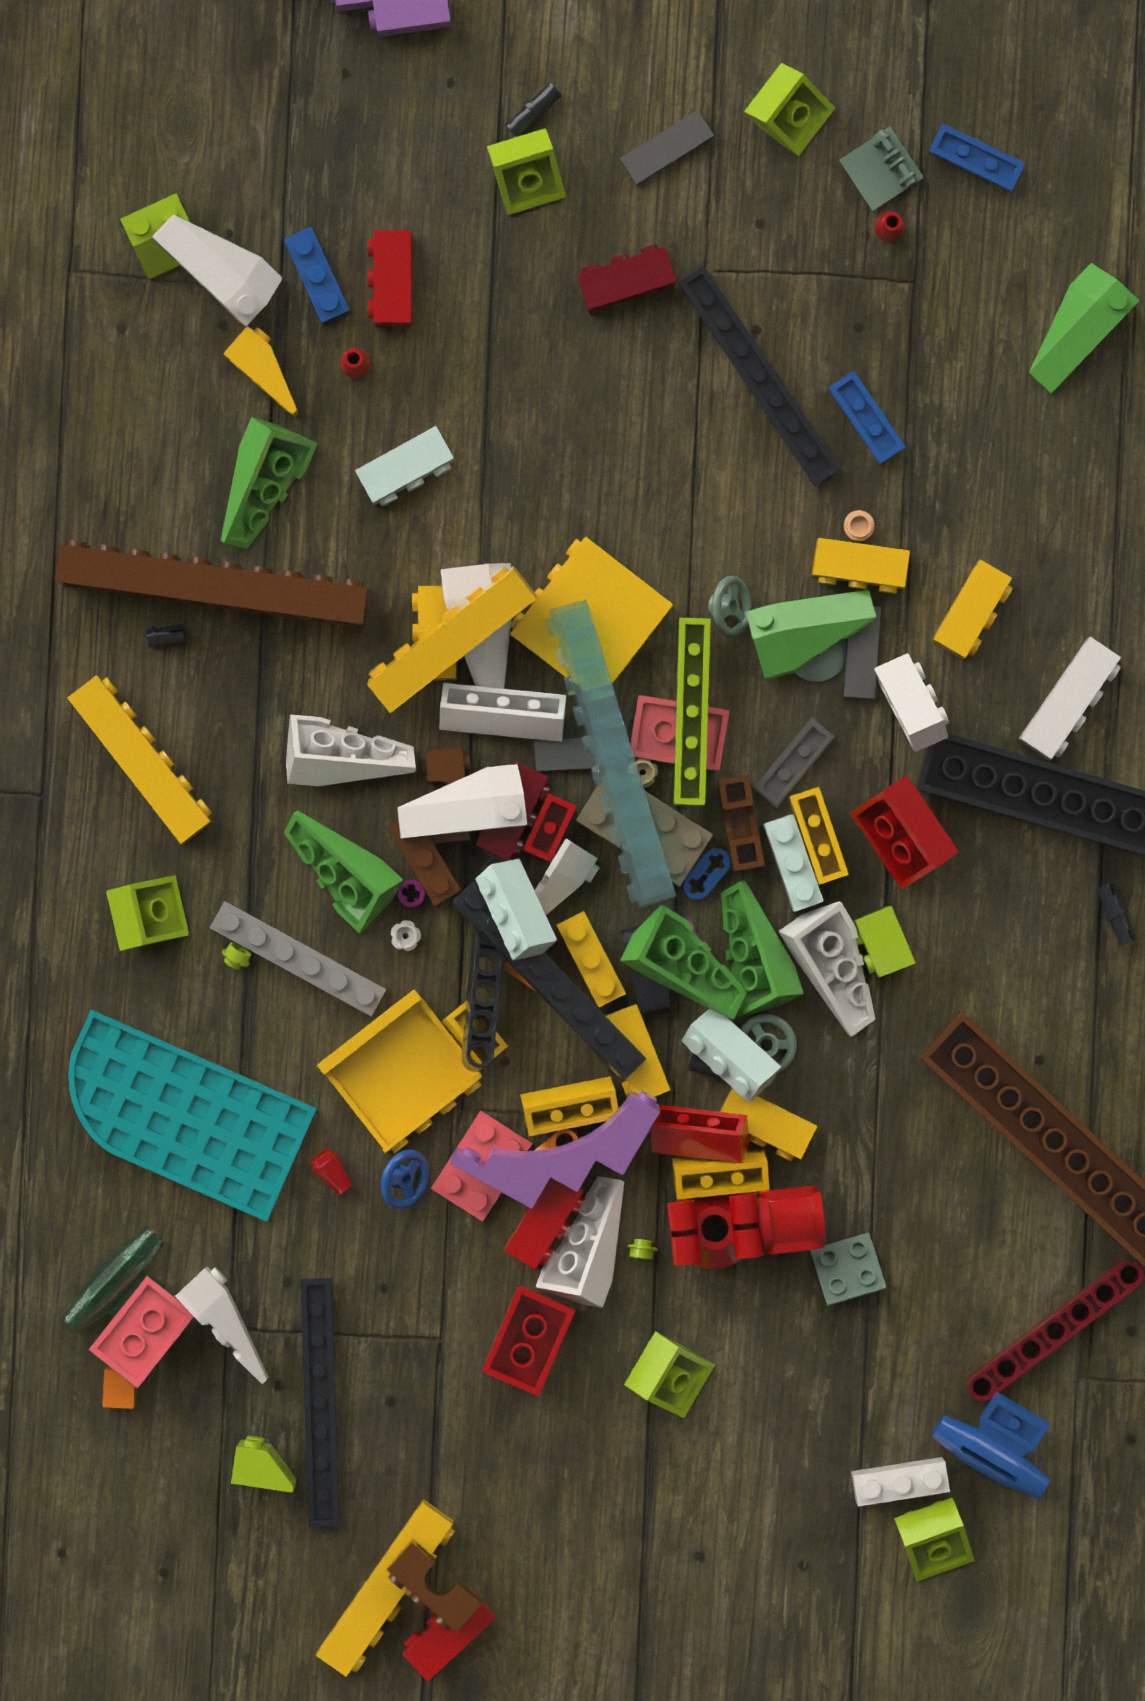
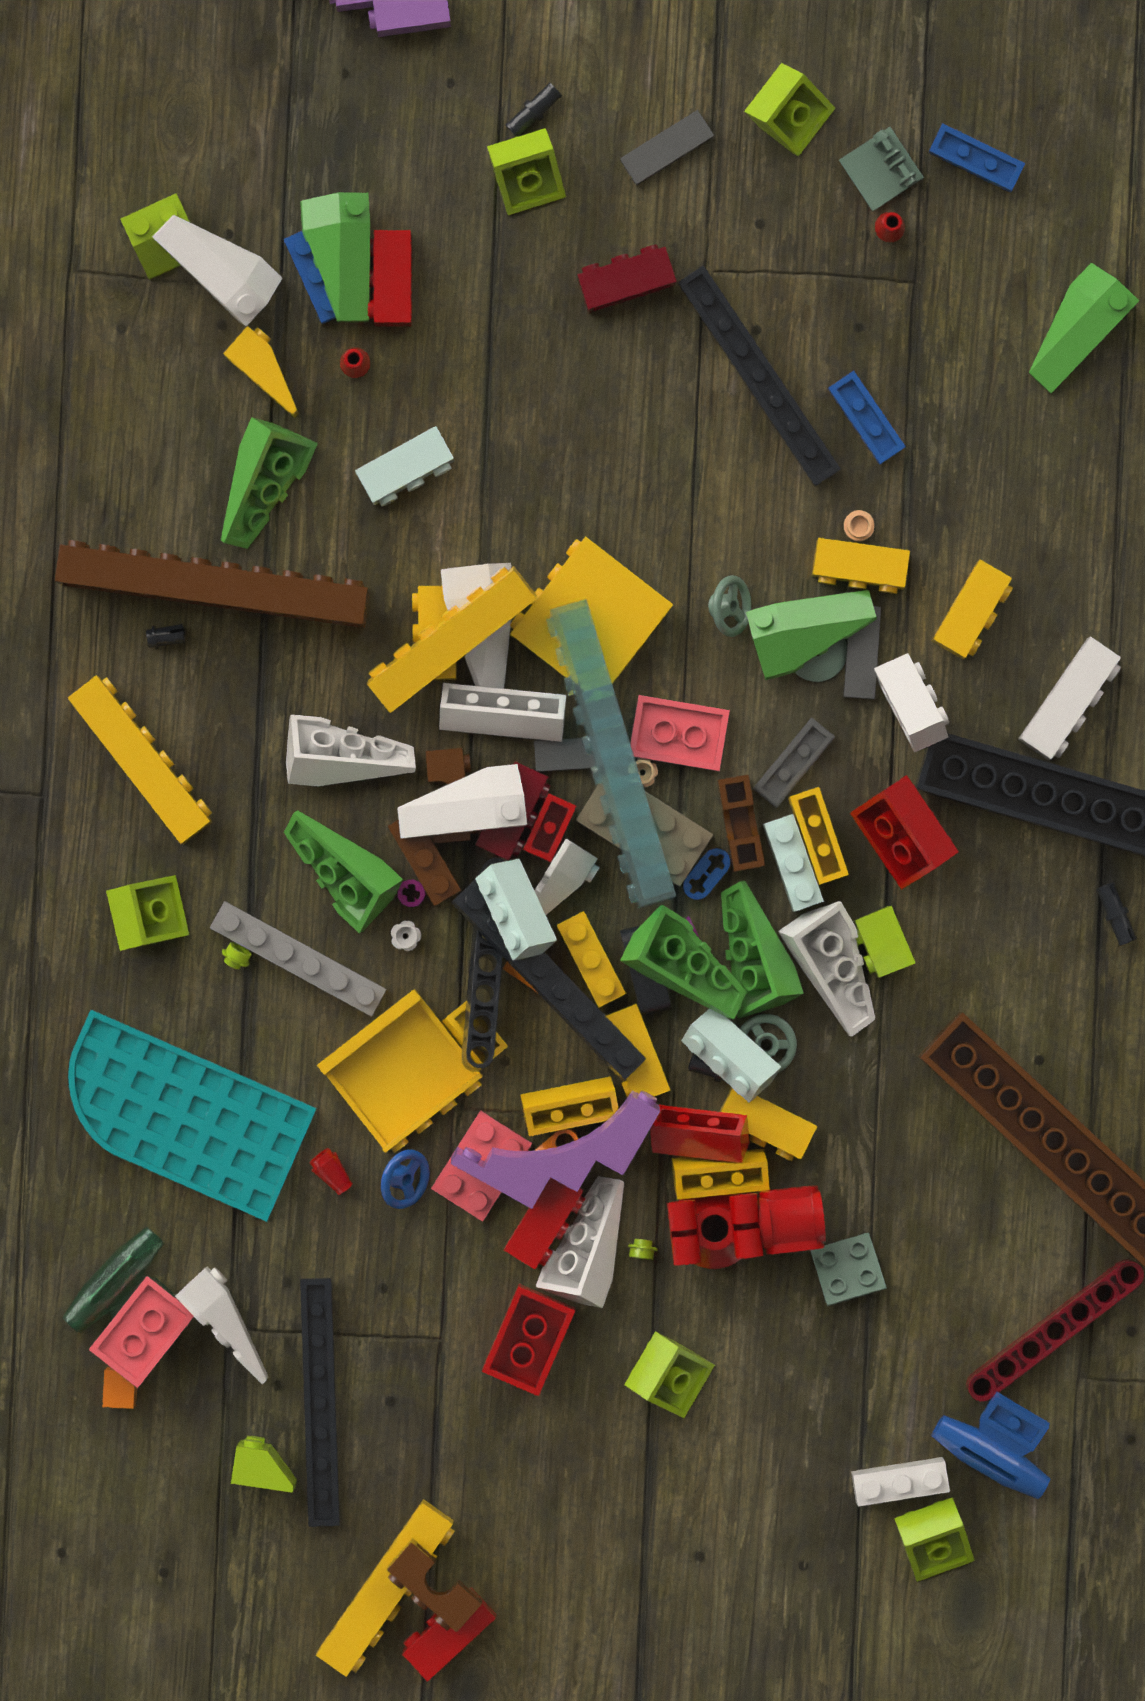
(340, 242): none -> bright green wedge
(692, 711): lime brick -> none

